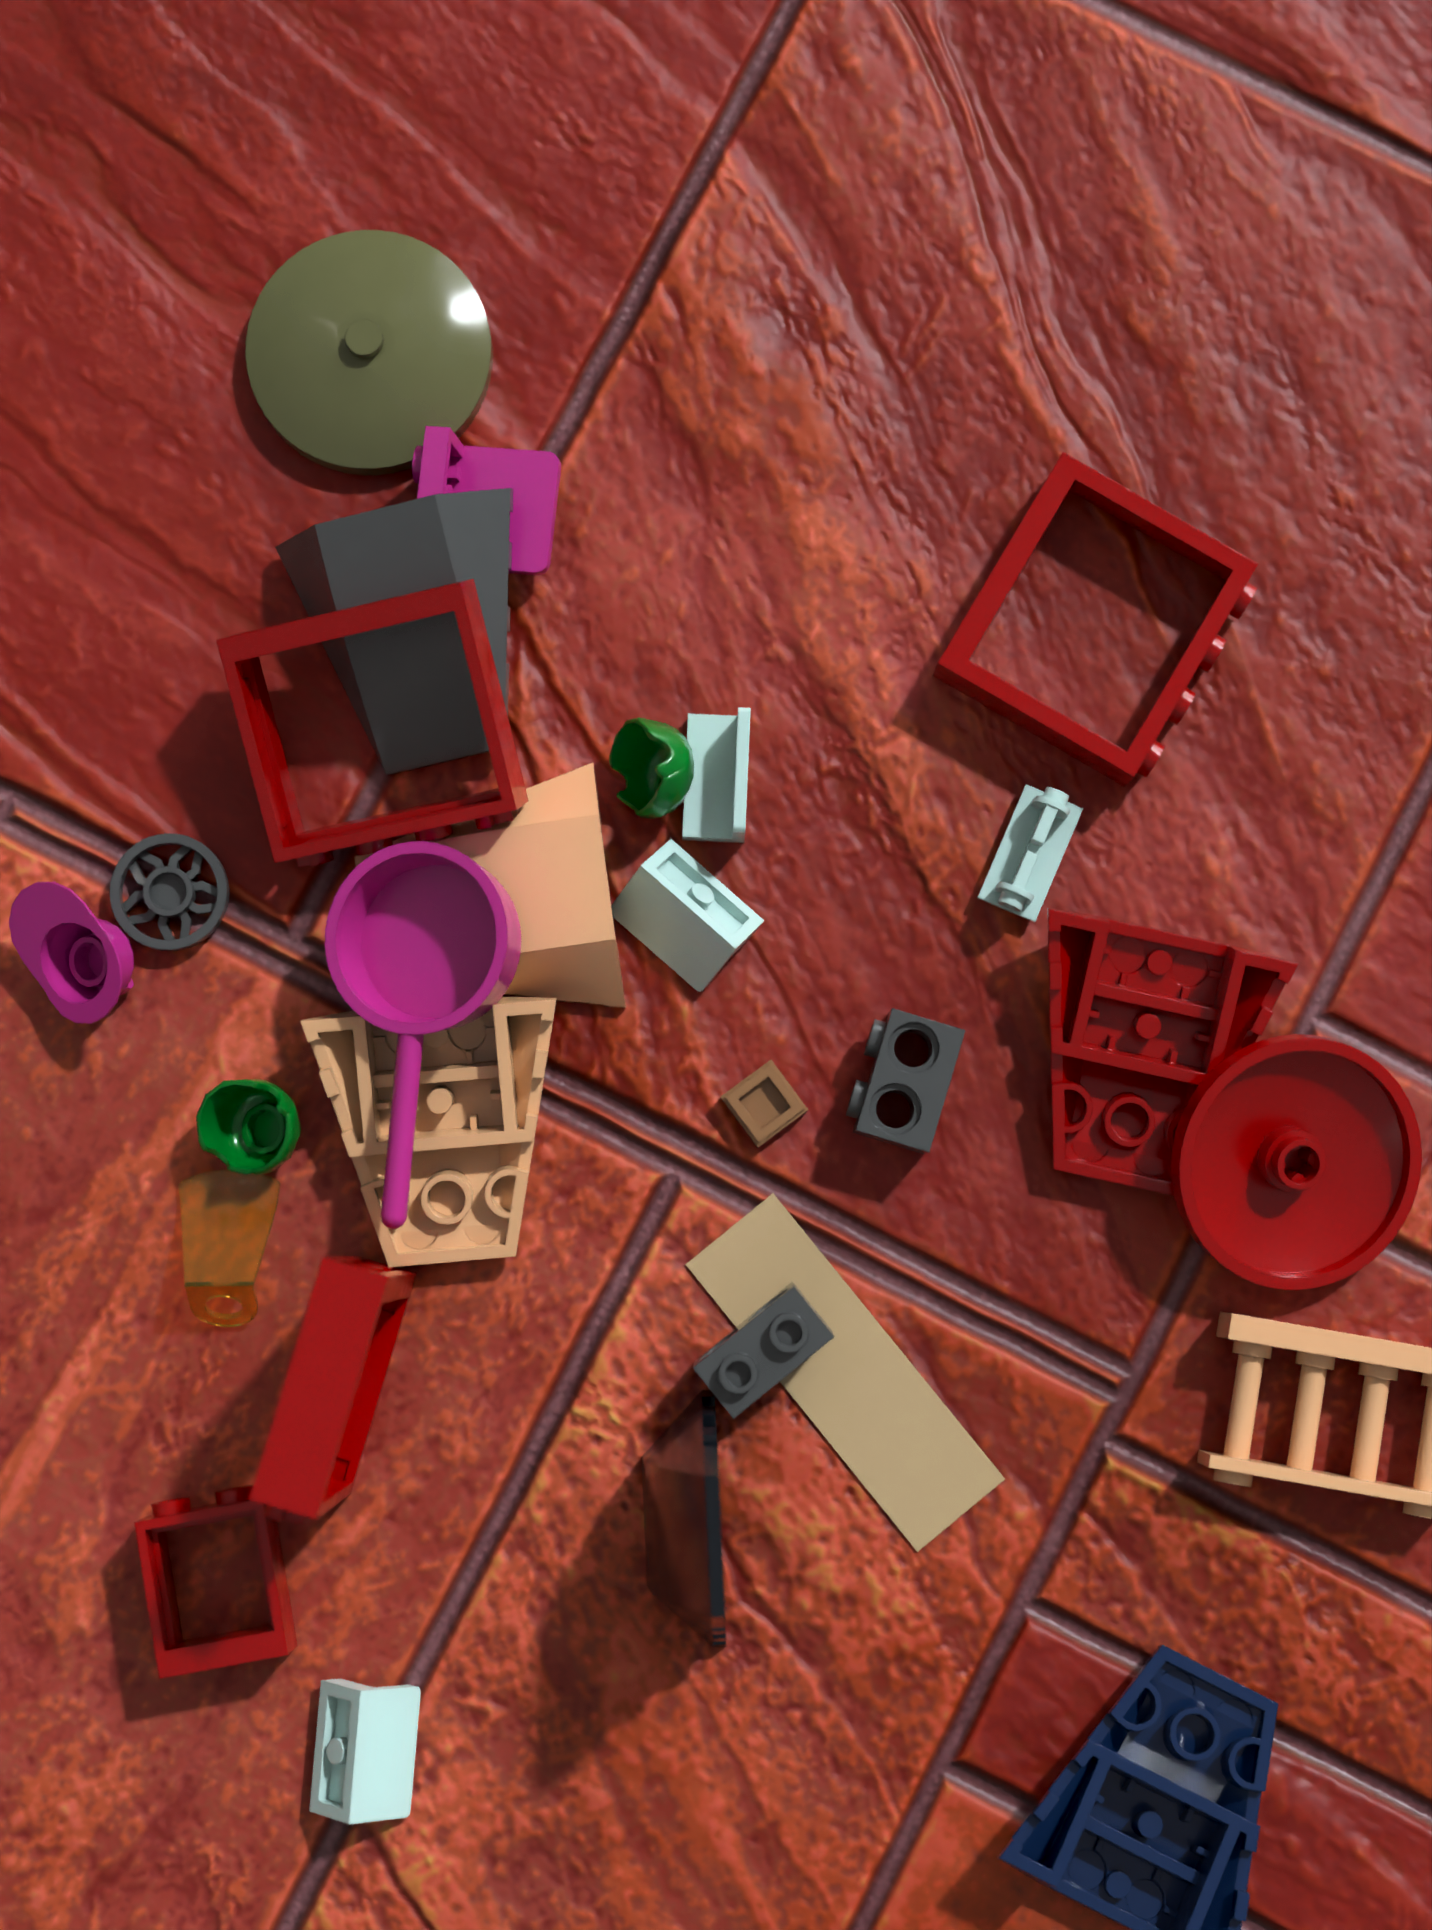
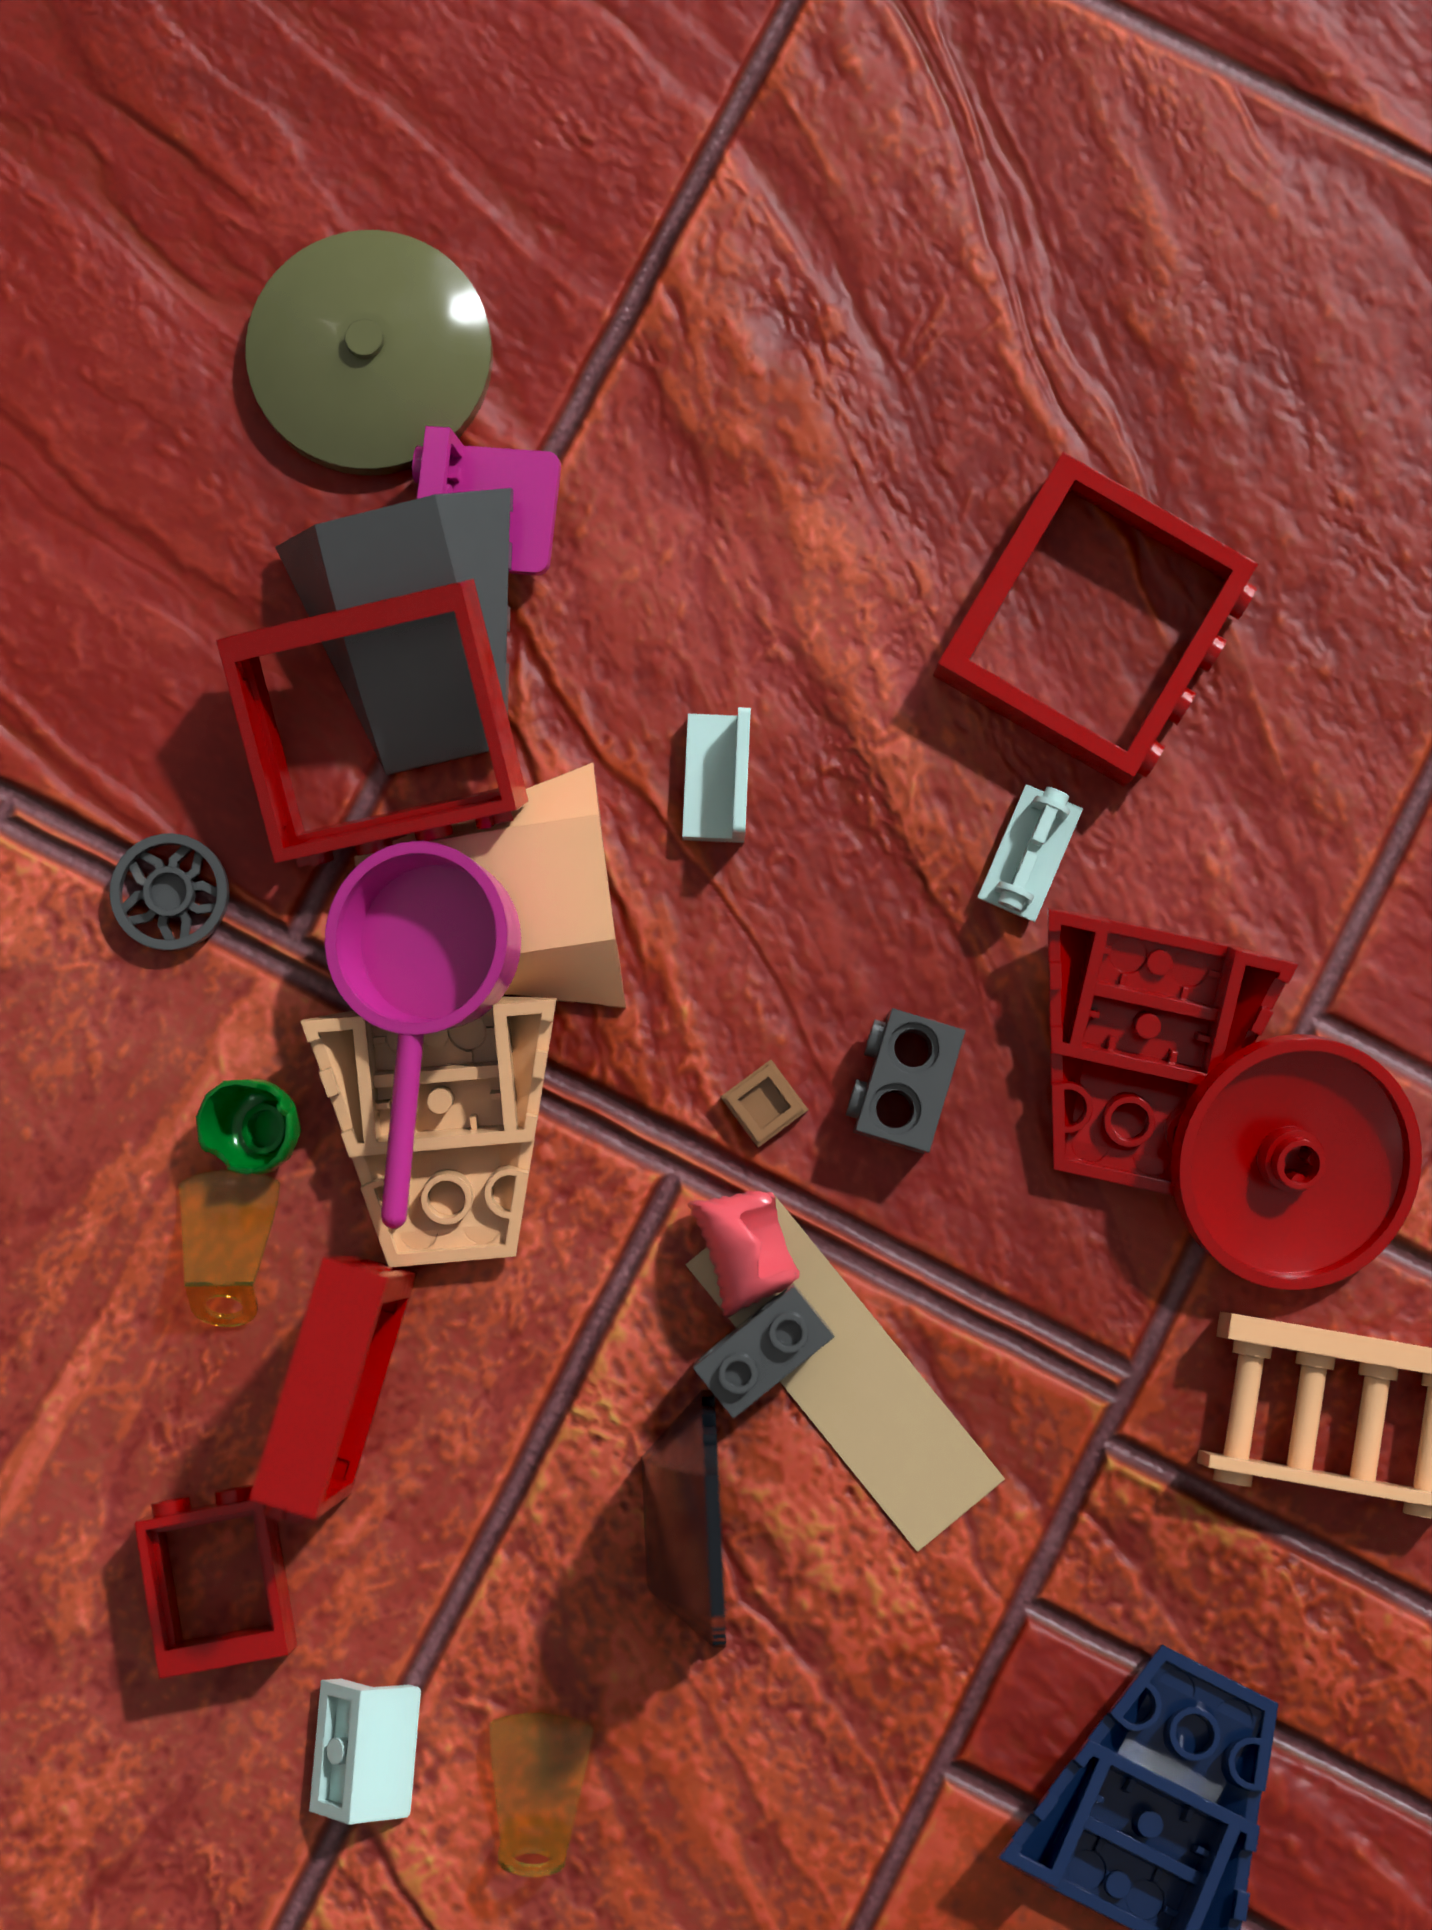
(70, 952): dark pink piece -> none
(537, 1787): none -> clear yellow piece
(654, 764): green hair -> none
(684, 915): light aqua panel -> none
(745, 1247): none -> coral hair

